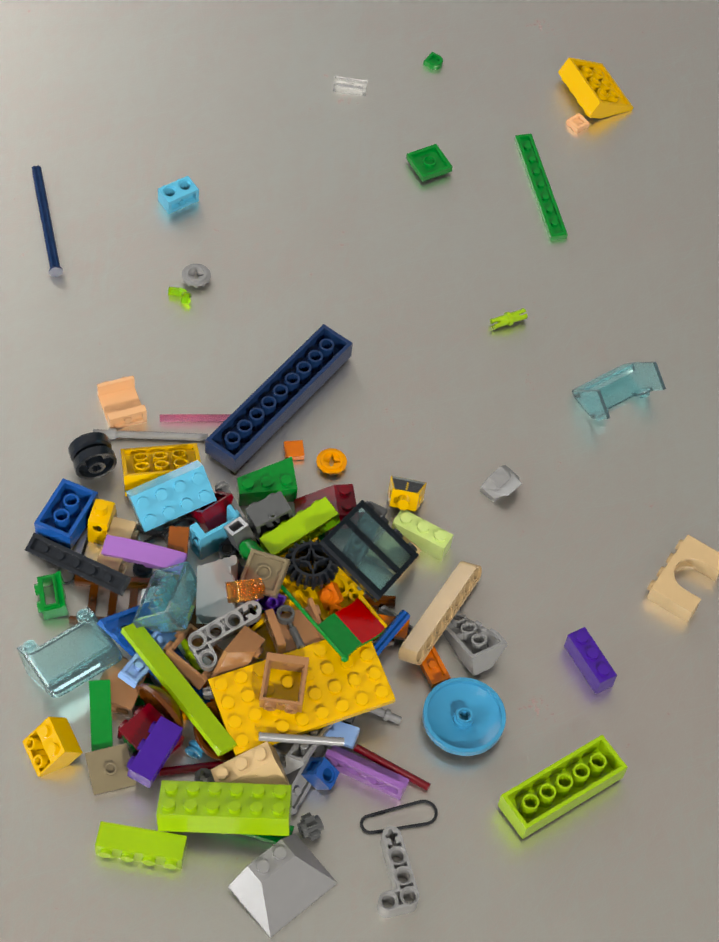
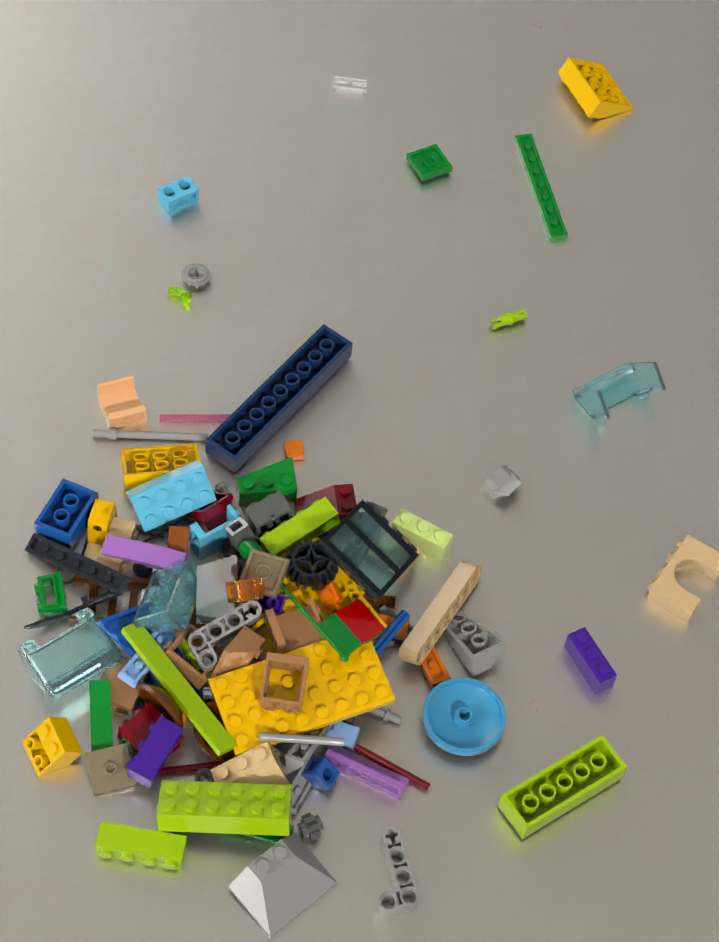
(55, 269): dark blue axle -> none
(92, 455): black wheel -> none
(109, 595): none -> black sword
(194, 750): dark azure bush -> none
(292, 629): dark grey piece -> none
(324, 458): light orange gear -> none
(399, 807): black piece -> none
(405, 493): yellow torso -> none
(433, 61): green tile -> none
(577, 123): light nougat tile -> none

